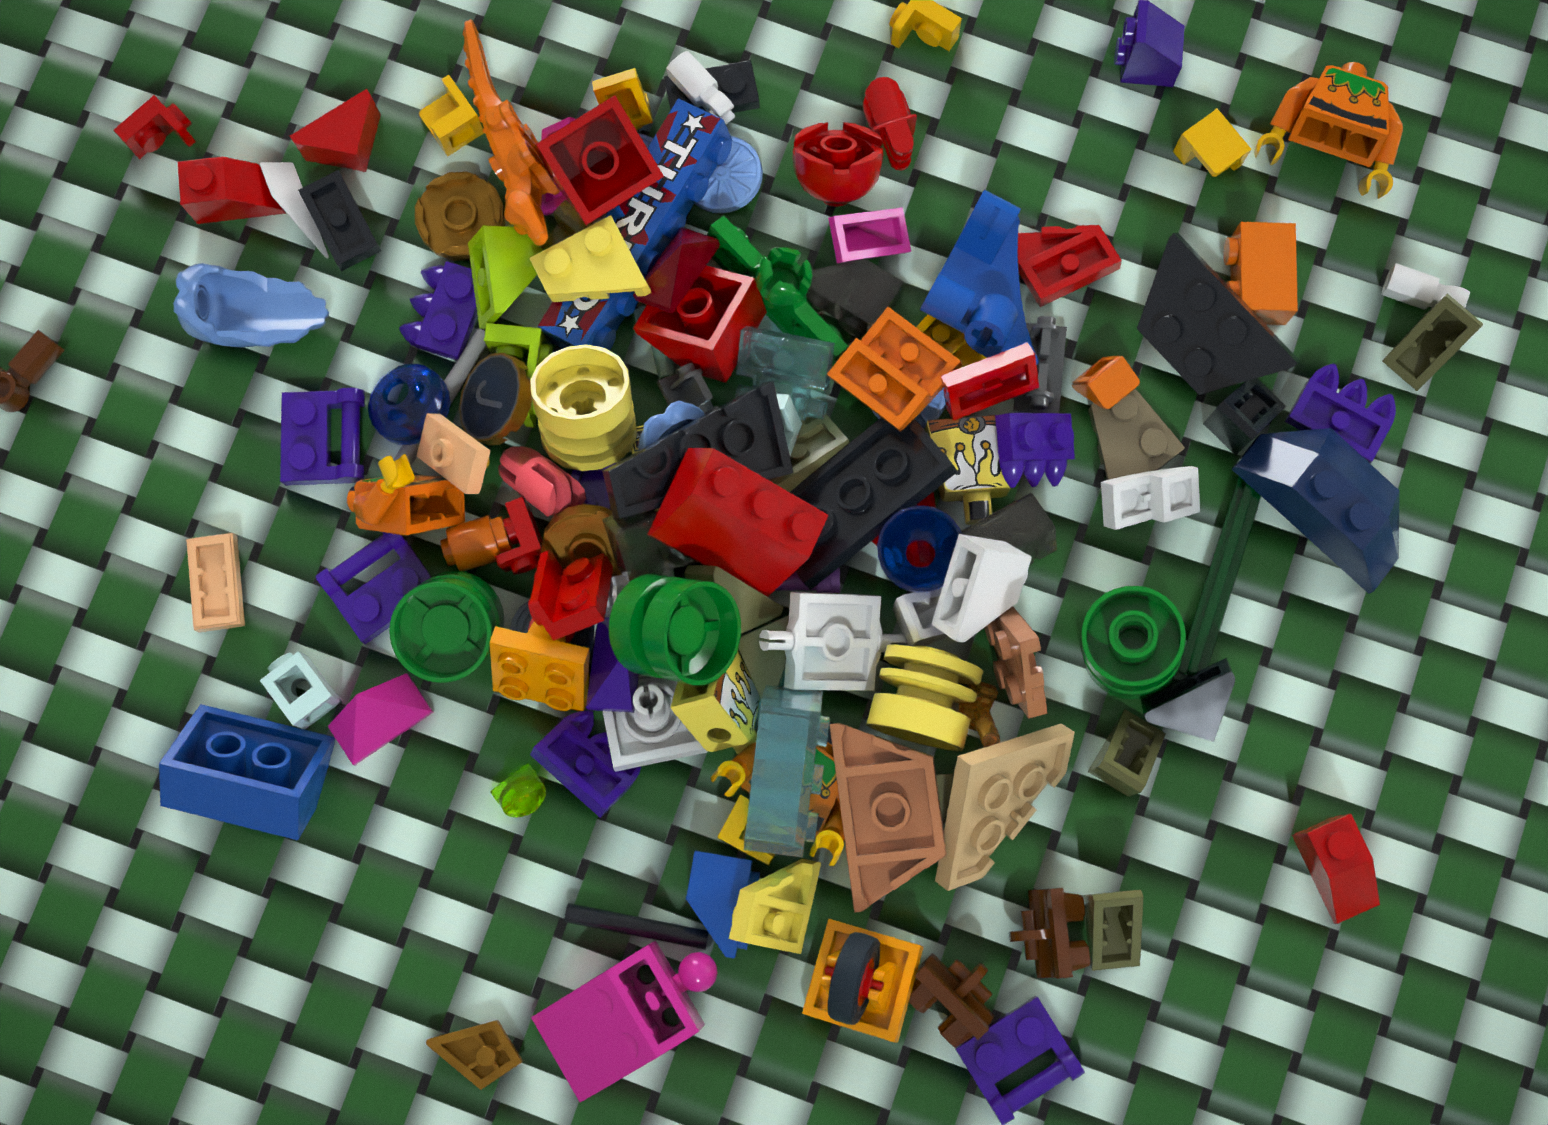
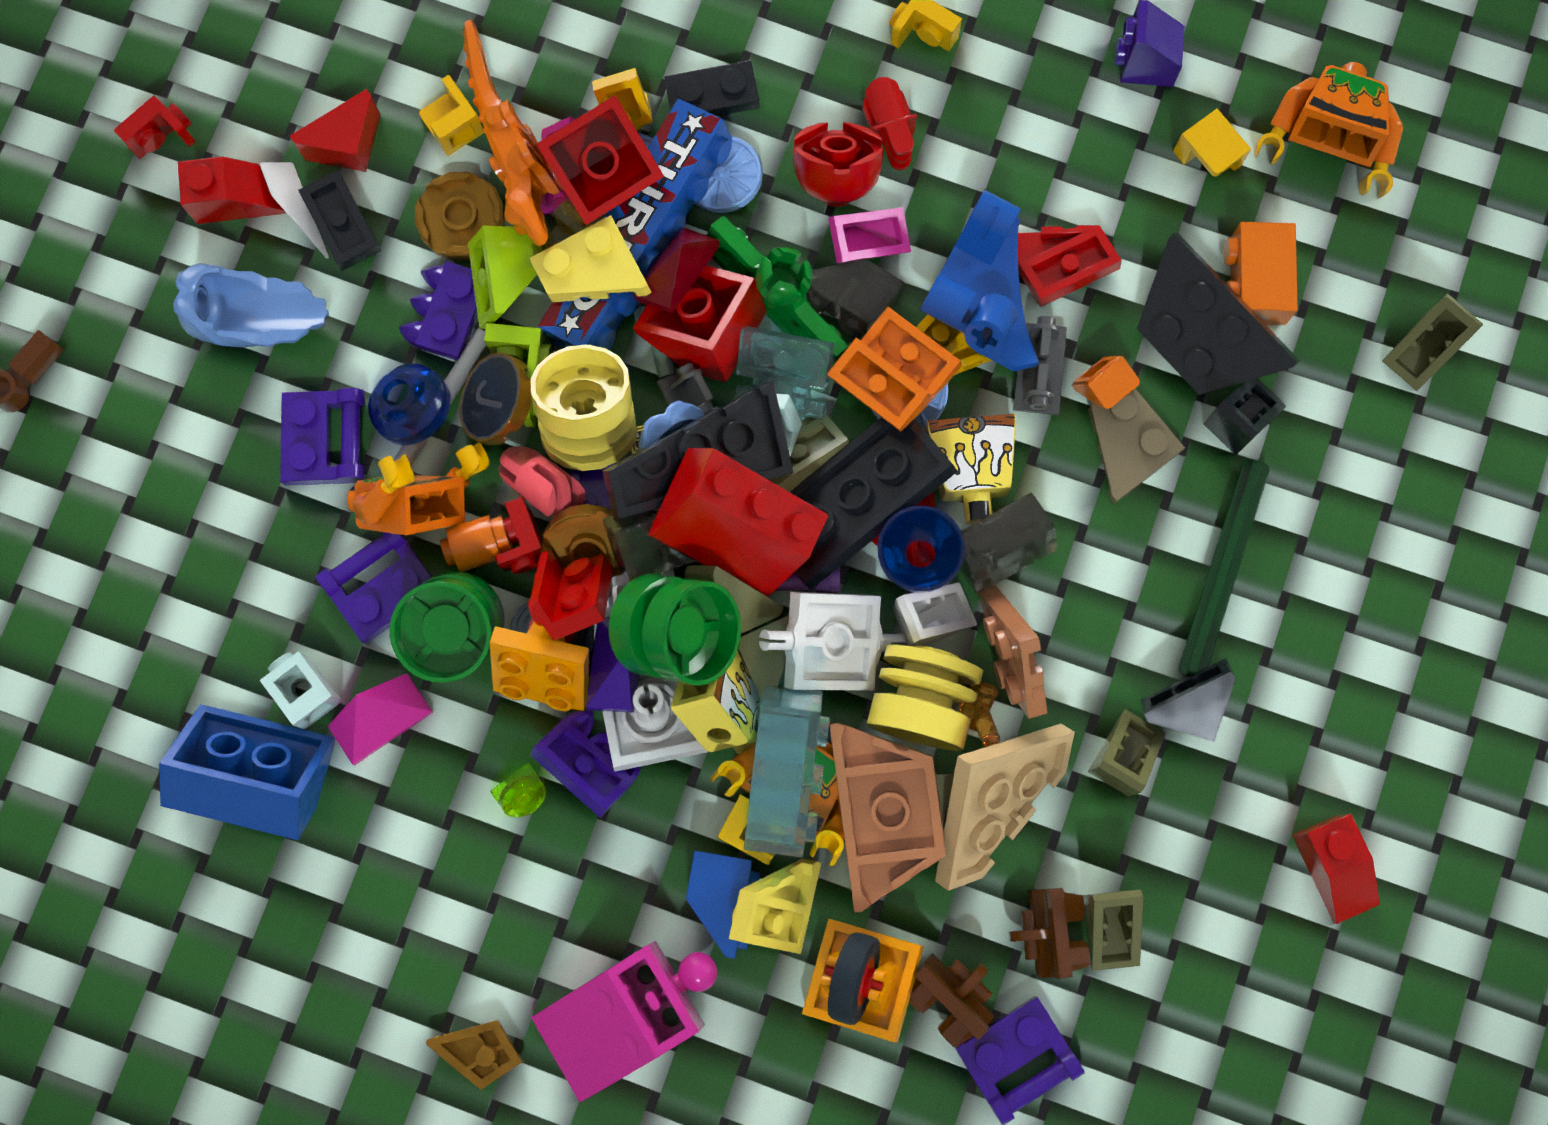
(215, 582): light nougat plate -> none
(453, 453): light nougat plate -> none
(636, 926): black bar -> none
(699, 86): white bar -> none
(979, 585): white slope -> none
(990, 381): red tile -> none
(1034, 446): dark purple plate -> none
(1133, 642): green wheel -> none
(1150, 495): white slope -> none
(1329, 498): dark blue wedge -> none
(1344, 412): dark purple plate -> none
(1419, 288): white bar -> none

